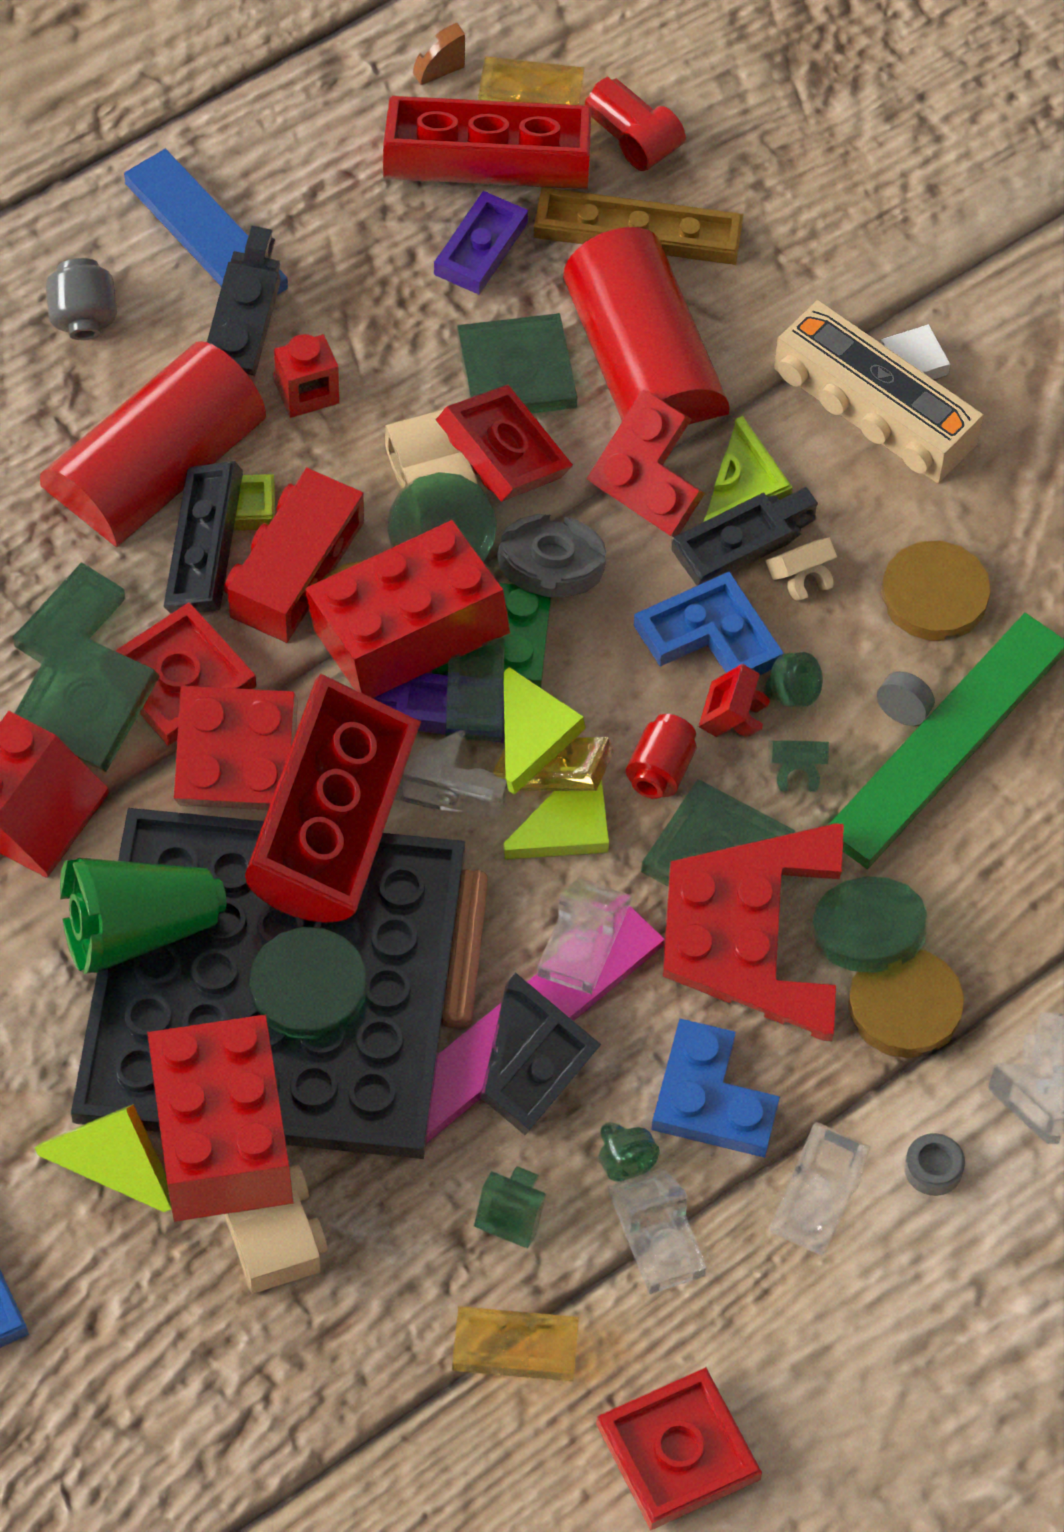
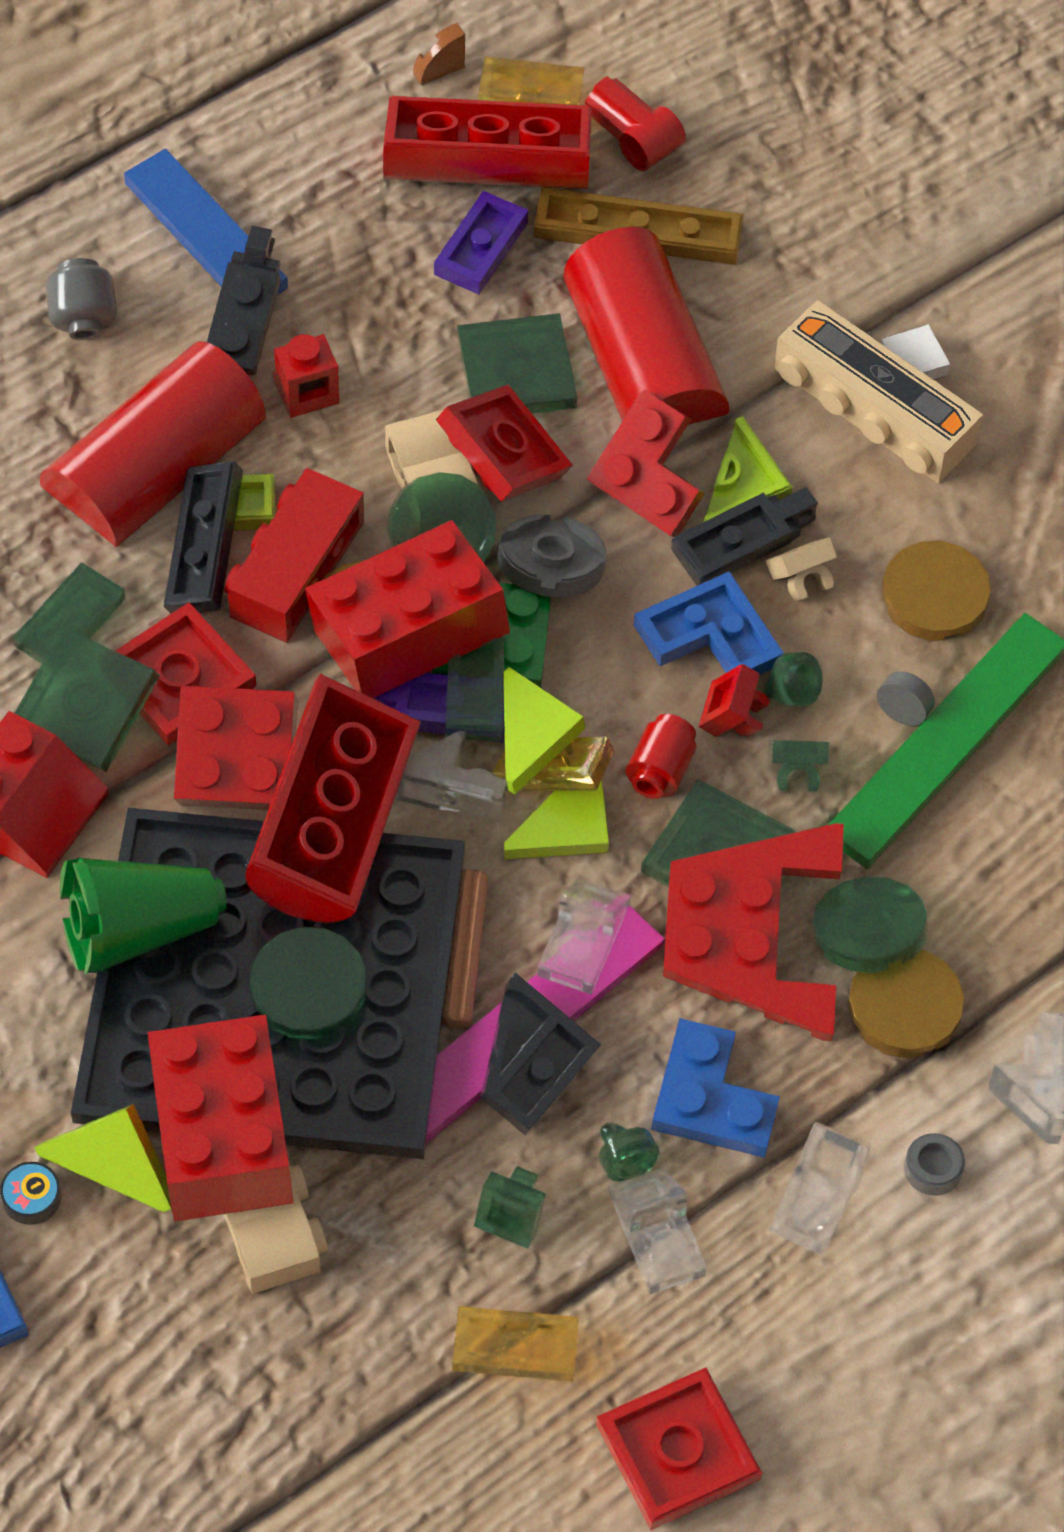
(30, 1193): none -> tile

